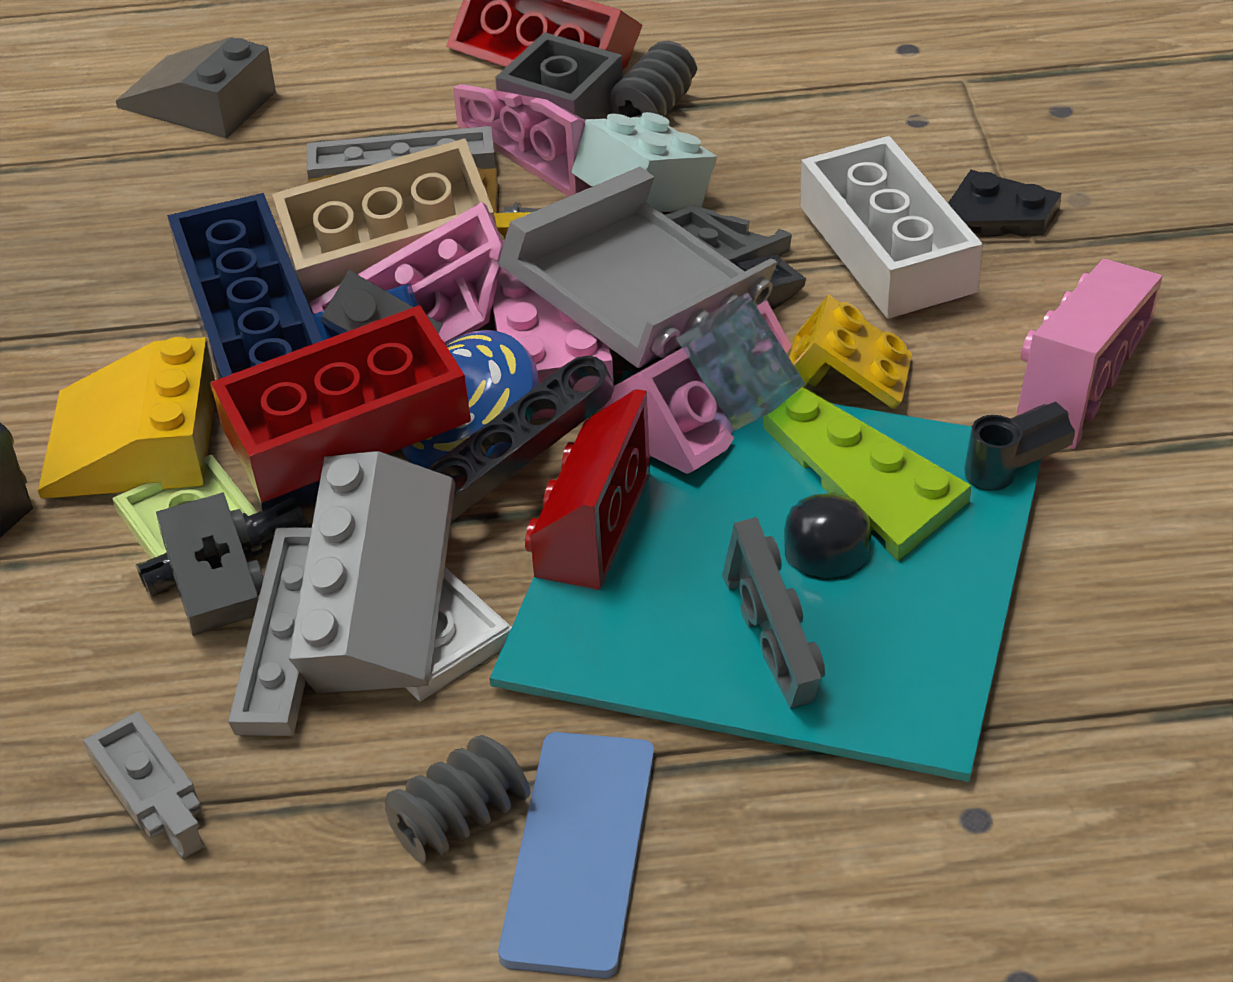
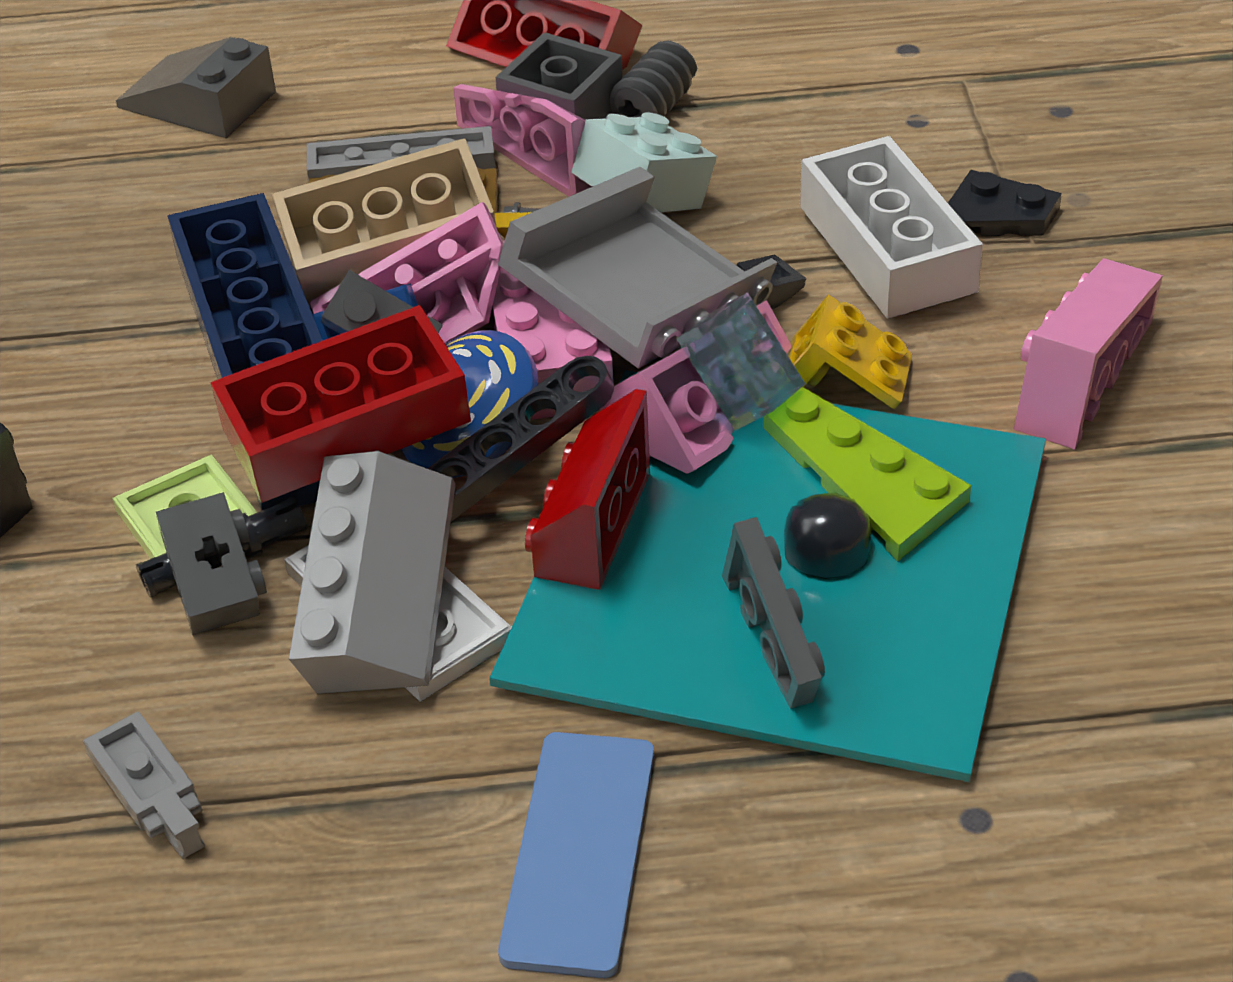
(133, 423): yellow slope -> none
(268, 683): light grey plate -> none
(452, 794): dark grey piece -> none
(730, 234): dark grey wing -> none
(1004, 444): black piece -> none

